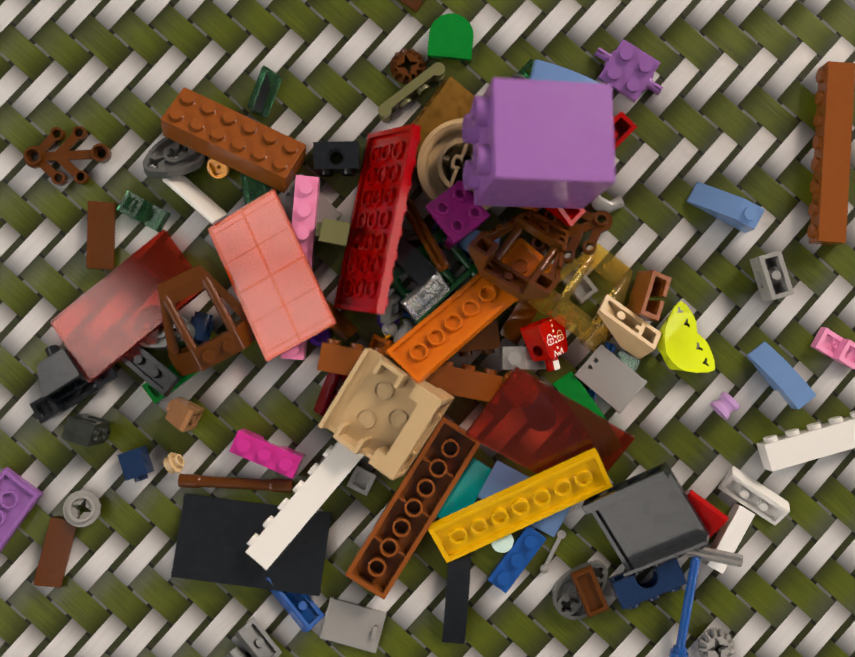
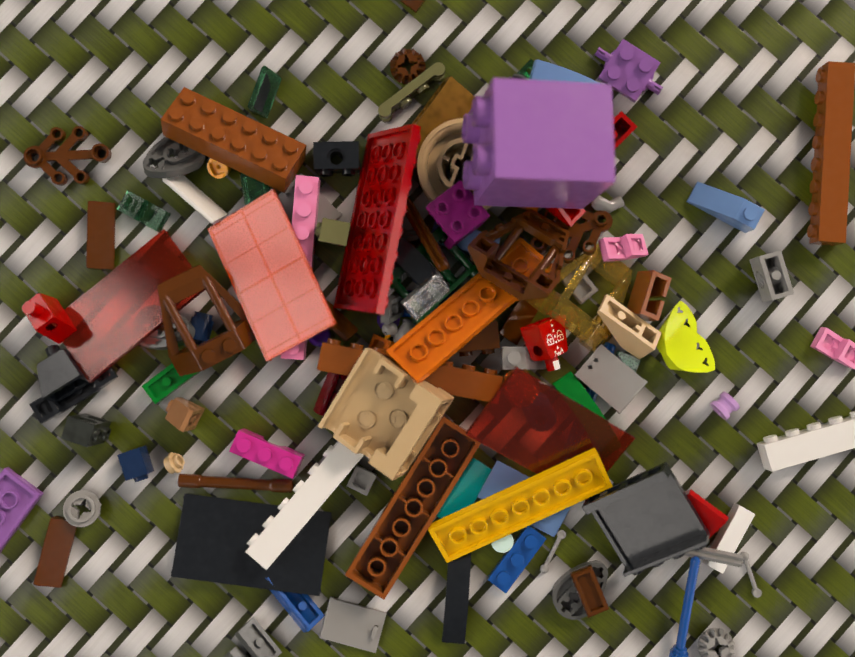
(45, 310): none -> red torso
(151, 370): black plate -> none
(450, 38): green tile -> none
(623, 248): none -> bright pink slope
(664, 578): dark blue arch -> none
(754, 496): white slope -> none
(756, 592): none -> light grey hinge
(781, 376): medium blue slope -> none

